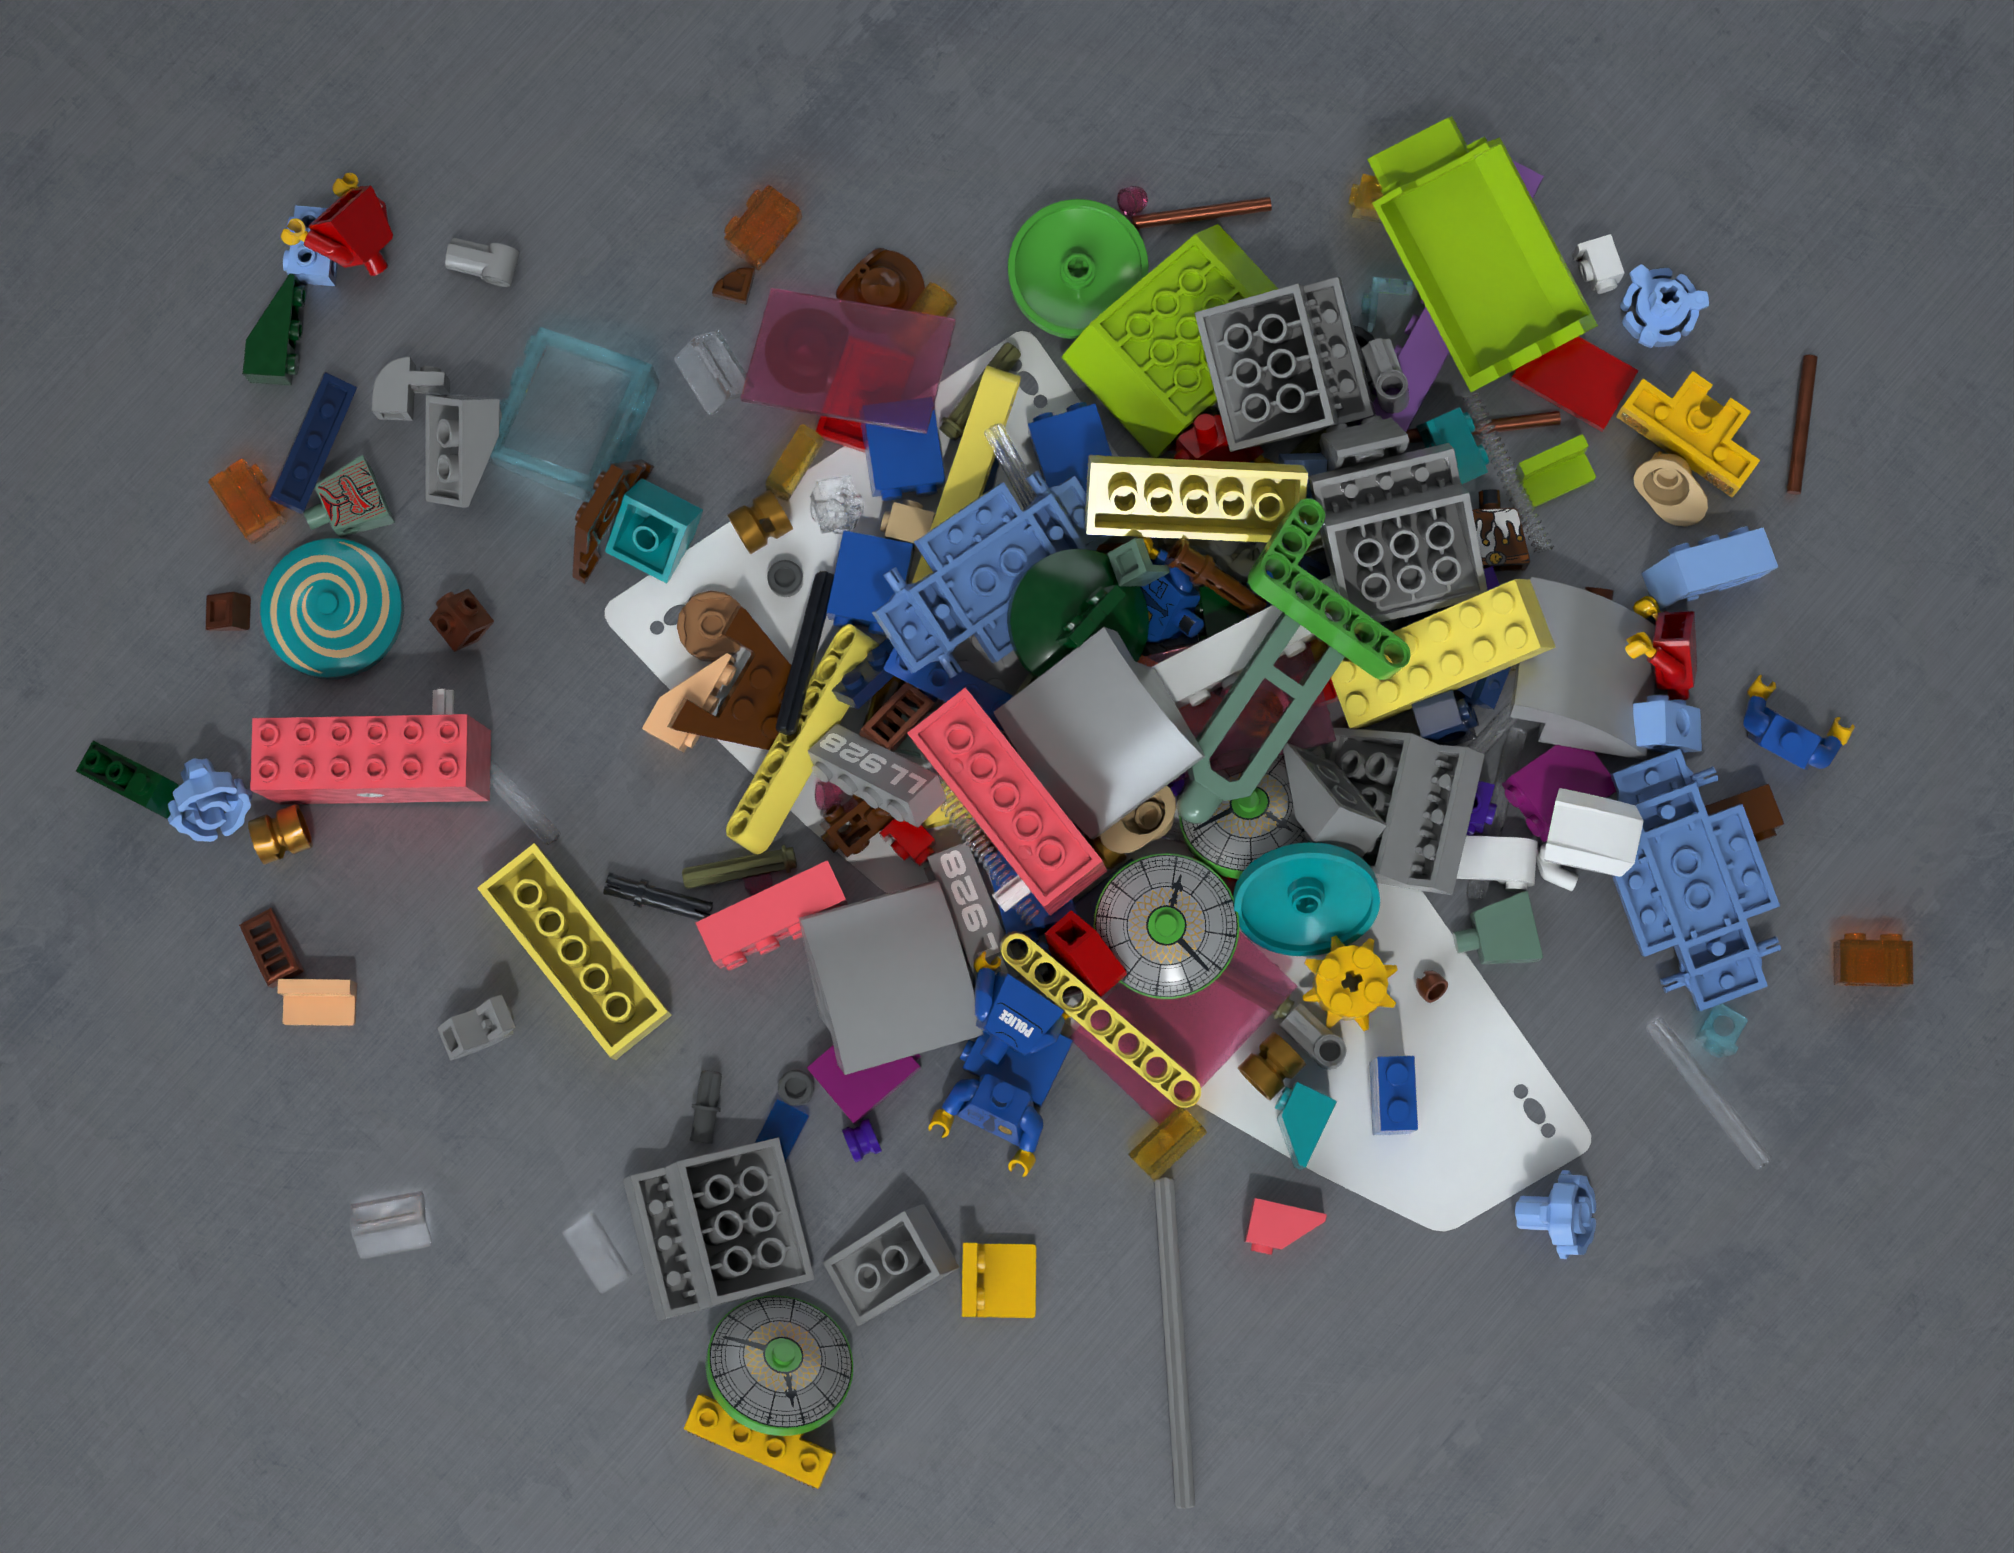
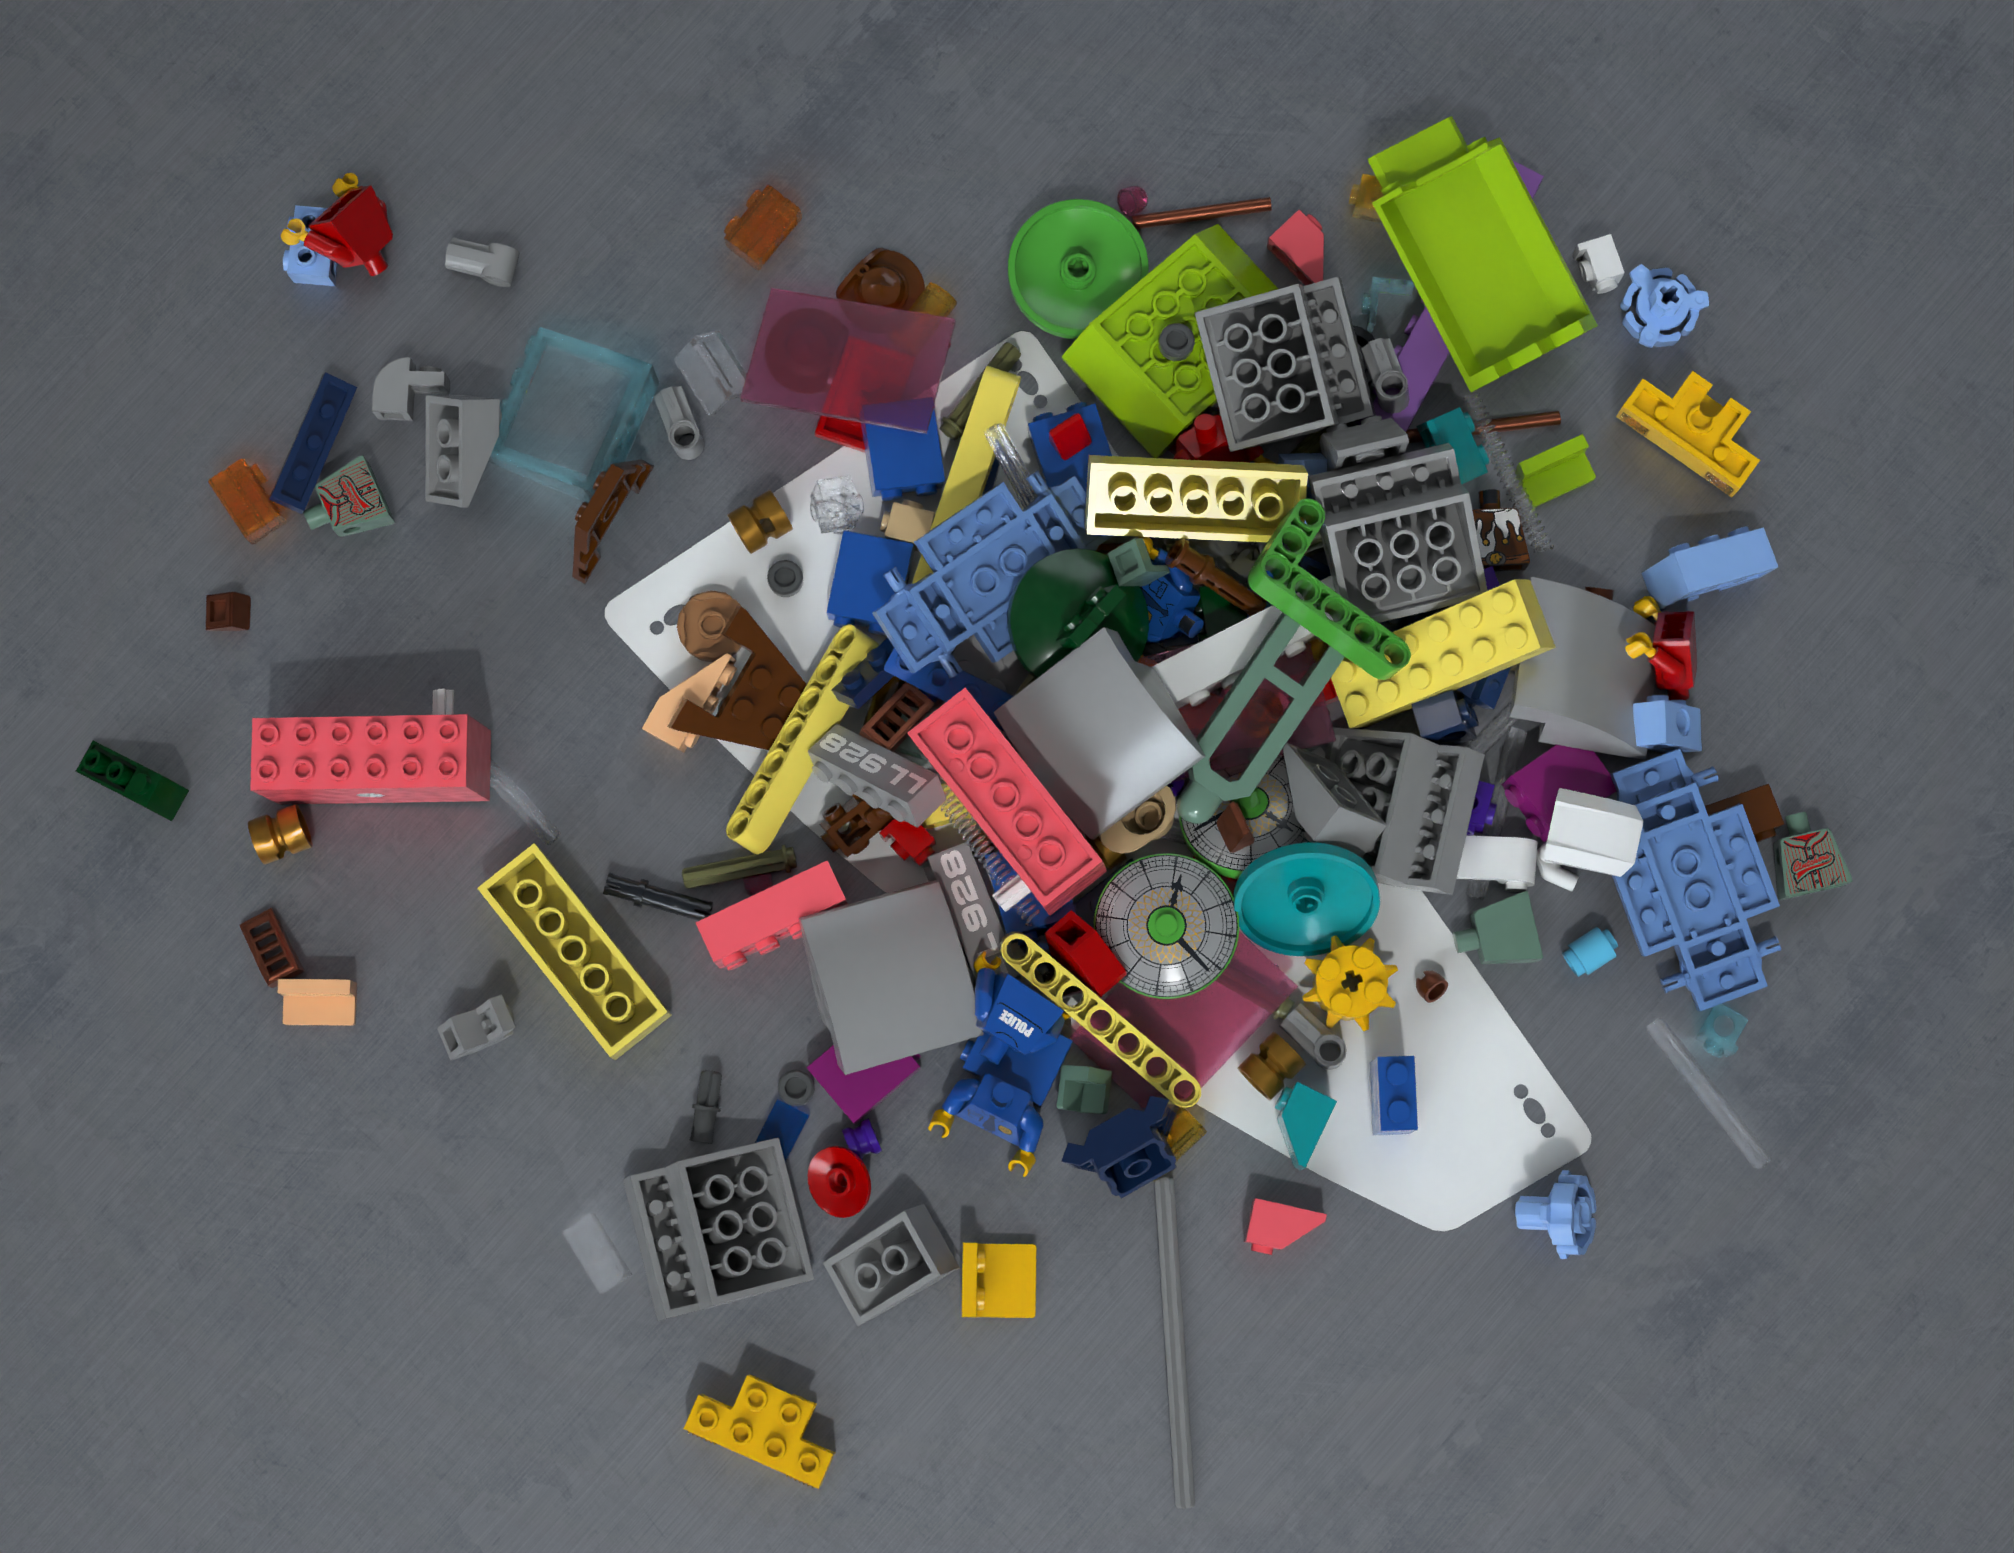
(204, 798): light blue piece -> none
(272, 342): dark green slope -> none
(332, 609): teal dish -> none
(390, 1225): clear panel -> none
(460, 619): copper brick -> none
(653, 530): teal slope -> none
(679, 421): none -> light grey piece
(735, 285): reddish brown tile -> none
(779, 1365): dish -> none
(794, 462): clear yellow brick -> none
(805, 654): black axle -> none
(827, 795): clear pink hinge -> none
(828, 1183): none -> red dish
(1070, 437): none -> red slope
(1084, 1089): none -> sand green panel
(1128, 1147): none -> dark blue slope
(1176, 342): none -> dark grey tile
(1234, 828): none -> copper slope
(1300, 247): none -> coral slope
(1579, 380): red tile -> none
(1590, 951): none -> medium azure brick
(1671, 489): tan piece -> none
(1787, 737): blue torso -> none
(1802, 424): copper bar -> none
(1807, 860): none -> sand green torso
(1873, 962): clear orange brick -> none

